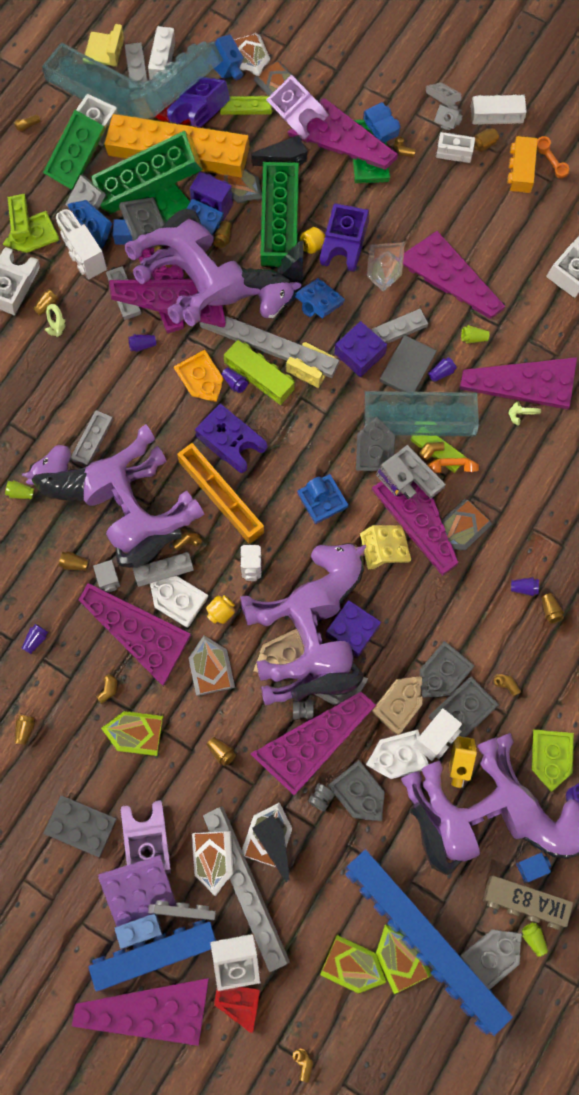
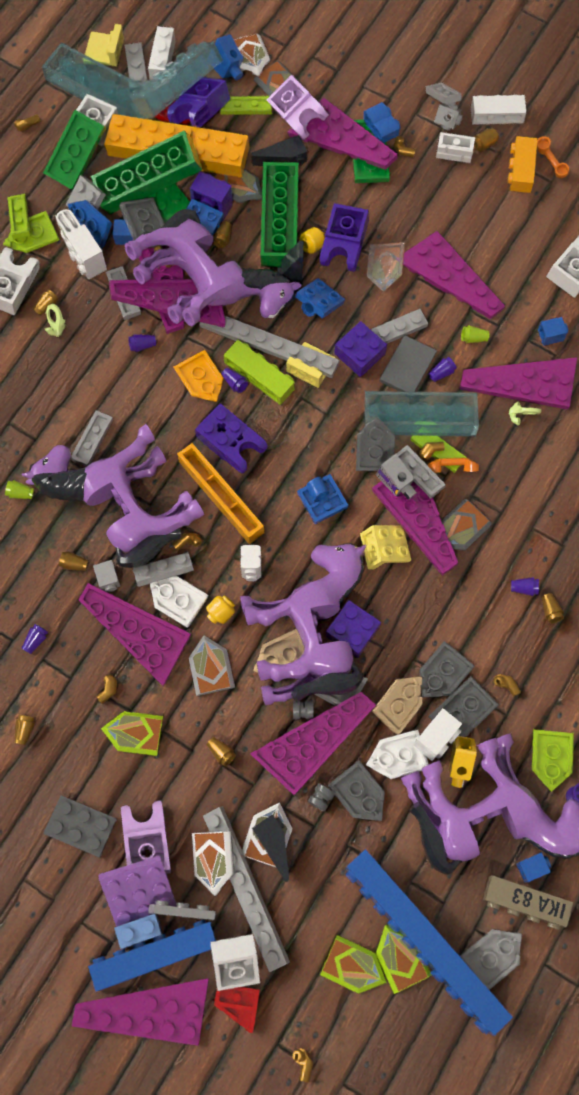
(534, 937): lime cone -> none
(552, 331): none -> blue brick

